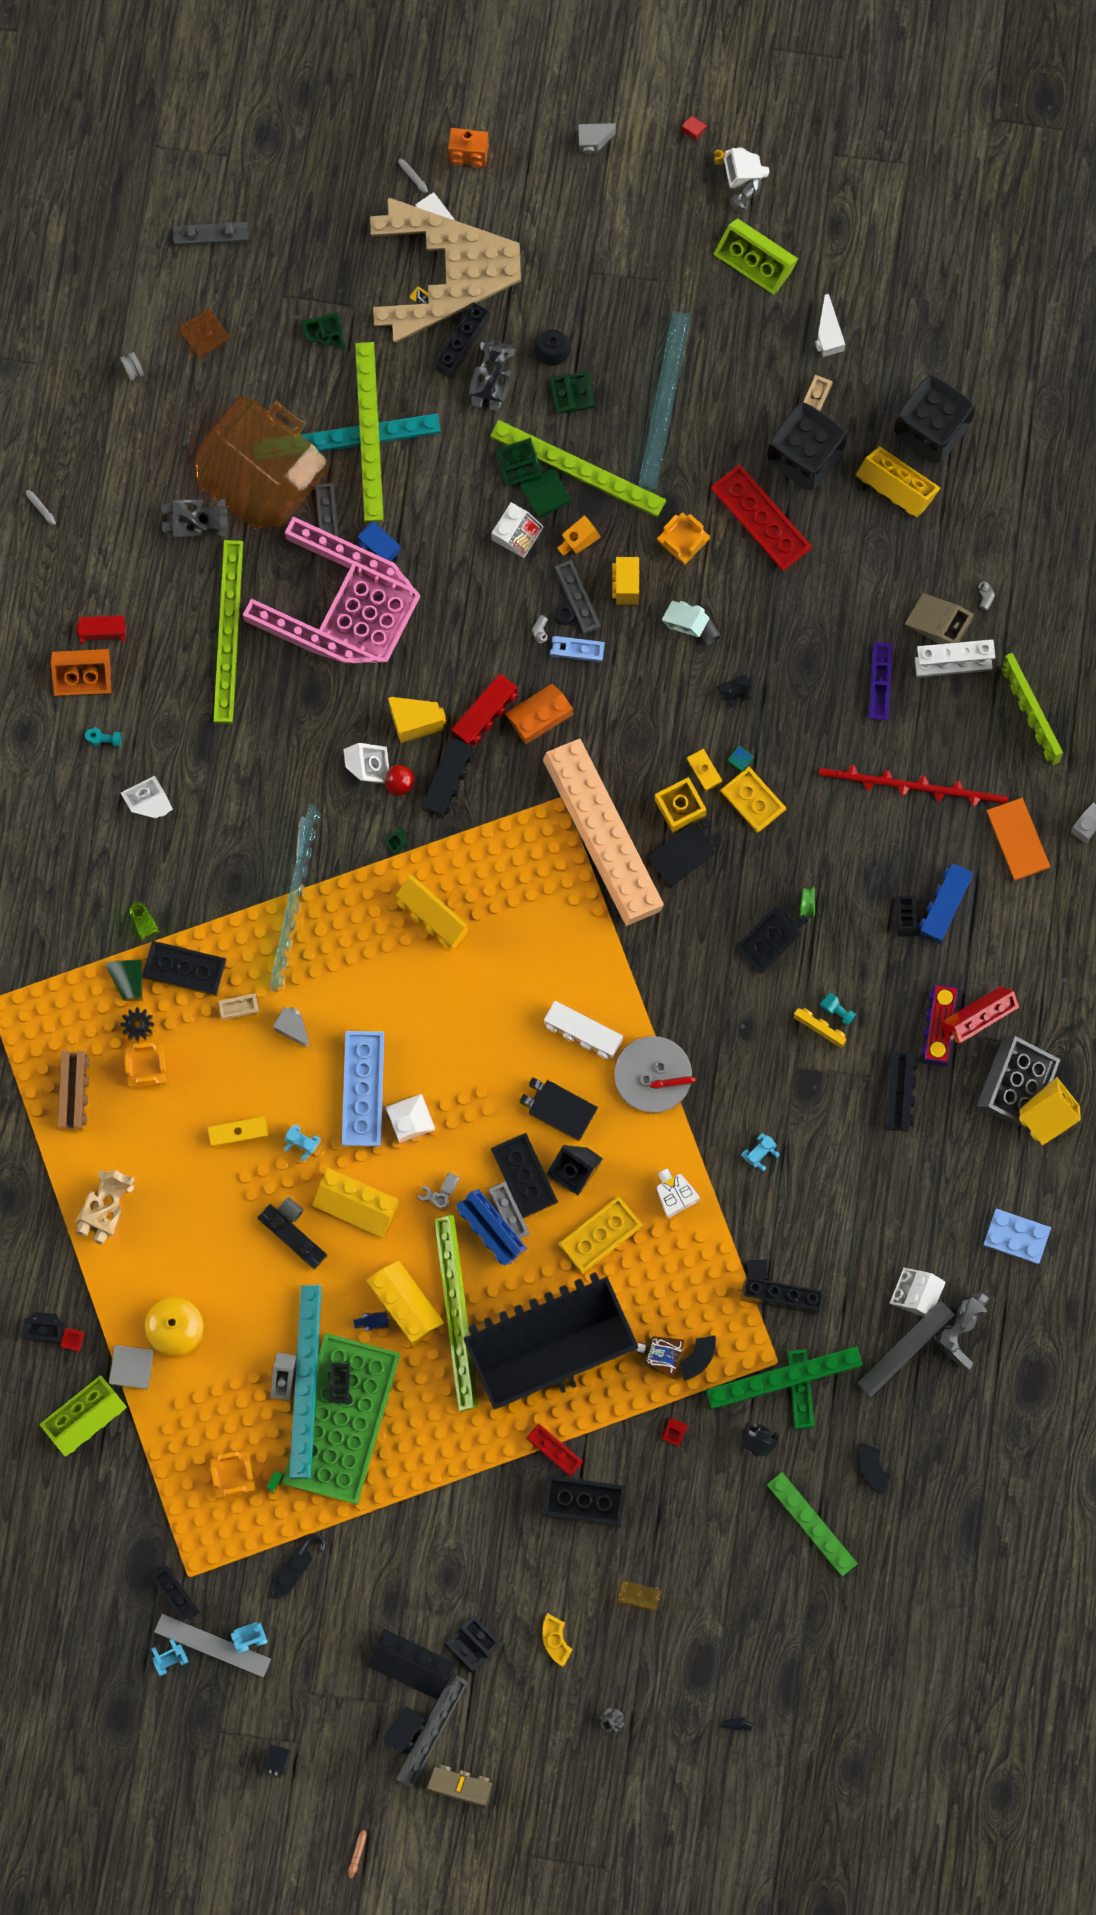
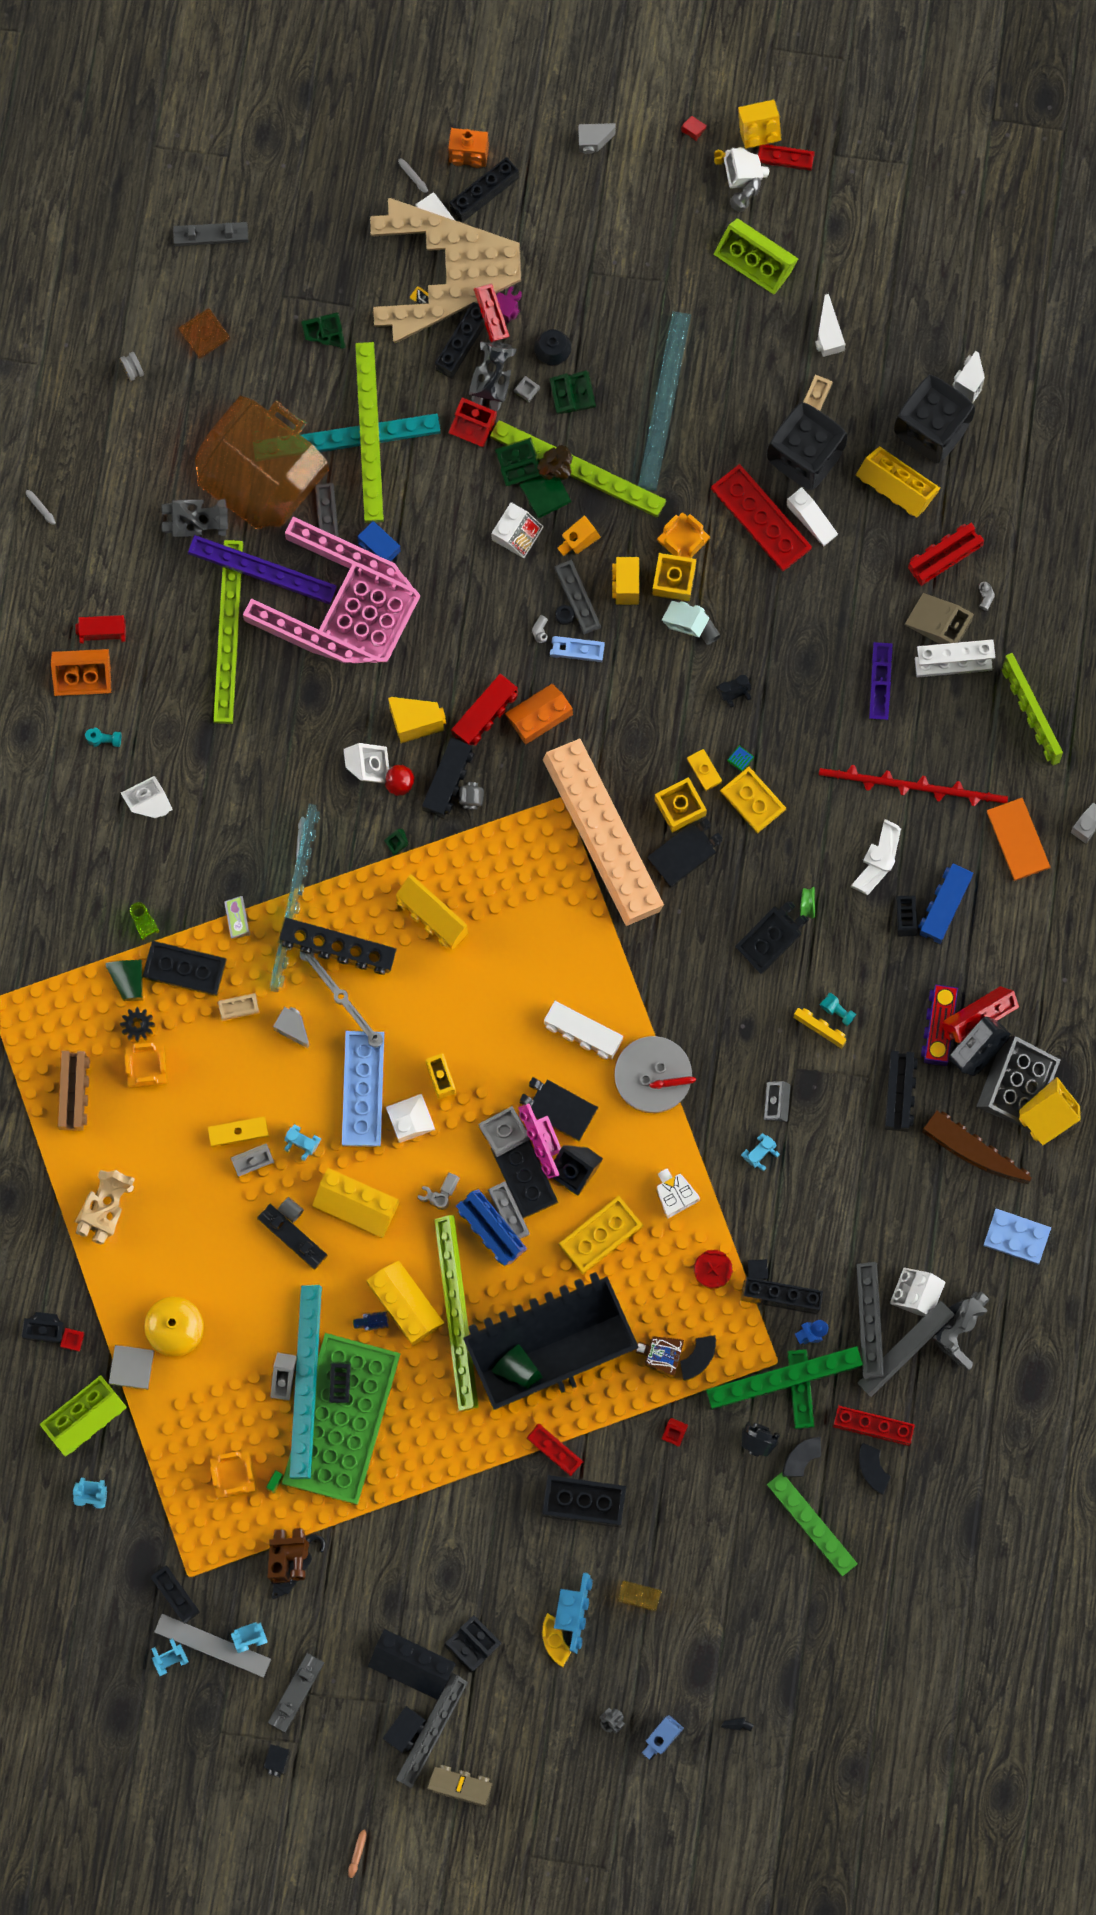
(90, 1493): none -> medium azure piece
(237, 917): none -> slope
(252, 1159): none -> light grey plate
(262, 569): none -> dark purple plate
(285, 1550): none -> reddish brown hips
(296, 1693): none -> dark grey hinge
(374, 1039): none -> light grey piece
(384, 953): none -> black brick
(440, 1076): none -> yellow brick
(471, 796): none -> dark grey head
(473, 422): none -> red brick
(484, 189): none -> black brick
(491, 312): none -> tile
(504, 1131): none -> light grey tile
(509, 304): none -> magenta brick
(517, 1368): none -> dark green slope
(527, 389): none -> light grey tile
(543, 1139): none -> dark pink bracket
(556, 463): none -> dark brown plant
(571, 1611): none -> dark azure bracket
(668, 1730): none -> medium blue torso
(674, 577): none -> yellow brick
(713, 1269): none -> red tile
(759, 124): none -> yellow brick
(777, 1101): none -> dark grey slope
(786, 157): none -> red tile
(800, 1456): none -> black tile
(811, 516): none -> white slope
(812, 1332): none -> blue hips
(870, 1320): none -> dark grey tile
(873, 1425): none -> red brick
(879, 858): none -> white plate
(945, 554): none -> red brick
(971, 378): none -> white slope
(971, 1149): none -> reddish brown slope
(980, 1046): none -> black axle

